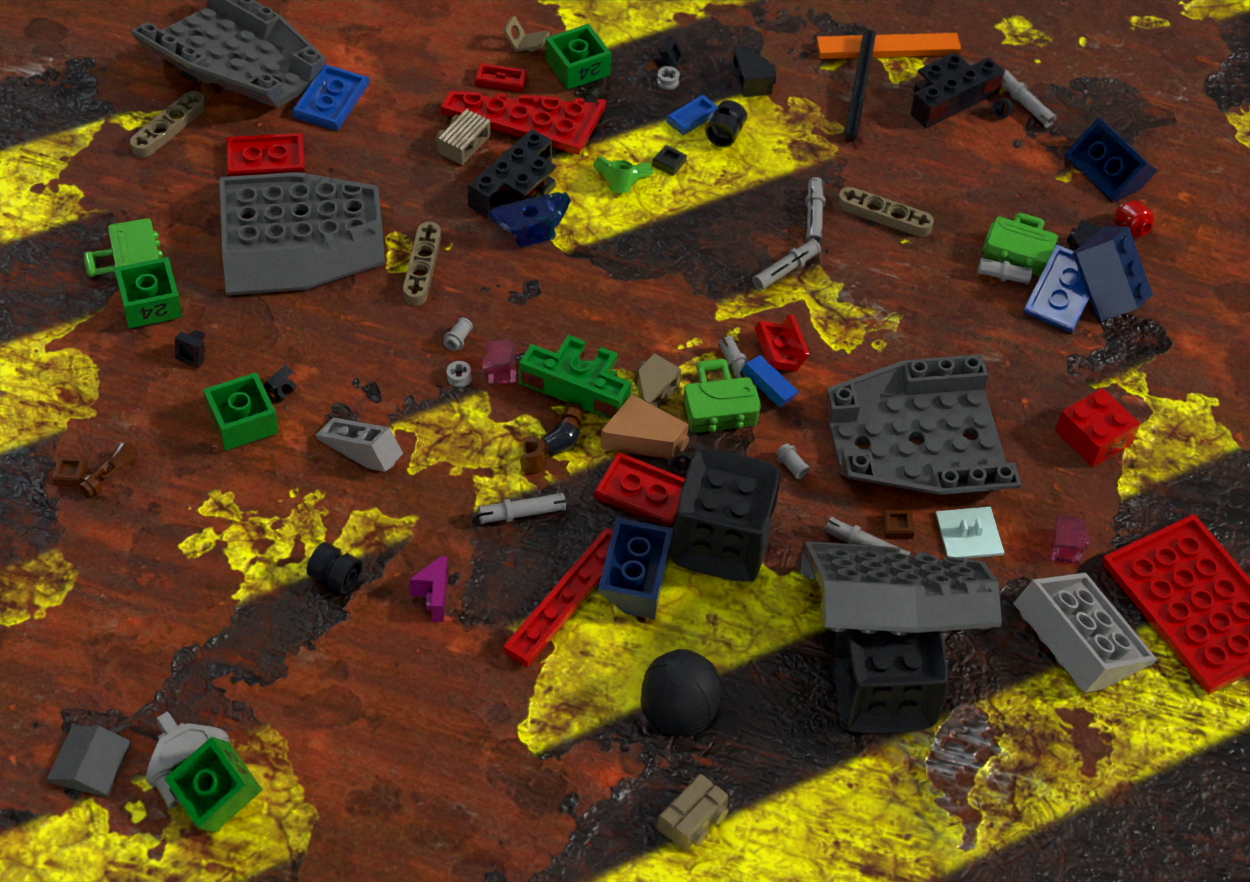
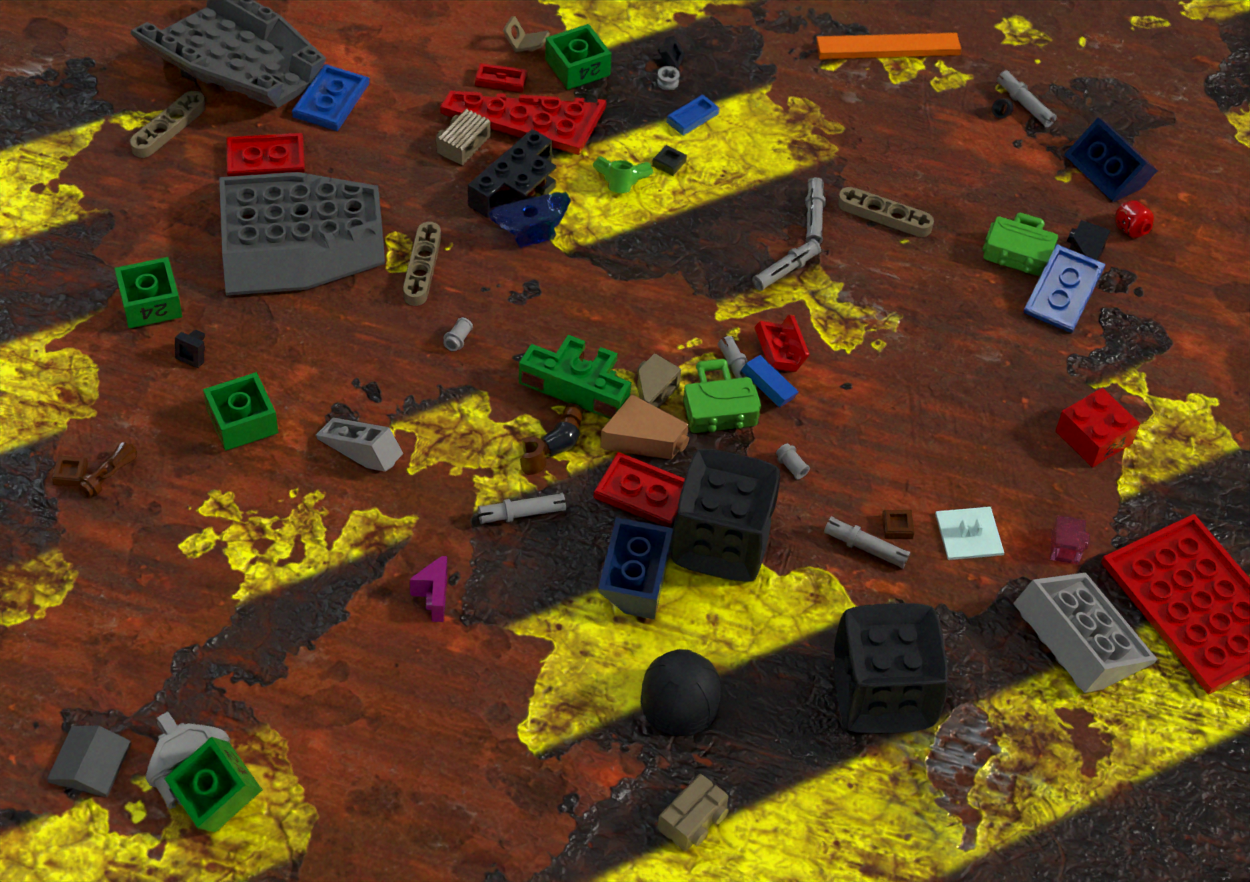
(130, 243): bright green piece -> none
(278, 381): black tile -> none
(331, 566): black wheel -> none
(459, 366): light grey bush -> none
(500, 361): clear pink brick -> none
(559, 603): red plate -> none
(675, 463): black hinge -> none
(726, 123): black wheel -> none
(752, 73): black slope -> none
(859, 85): black axle -> none
(899, 592): dark grey wedge -> none
(923, 401): dark grey wedge -> none
(952, 87): black piece -> none
(1004, 271): light grey pin -> none
(1112, 272): dark blue slope -> none

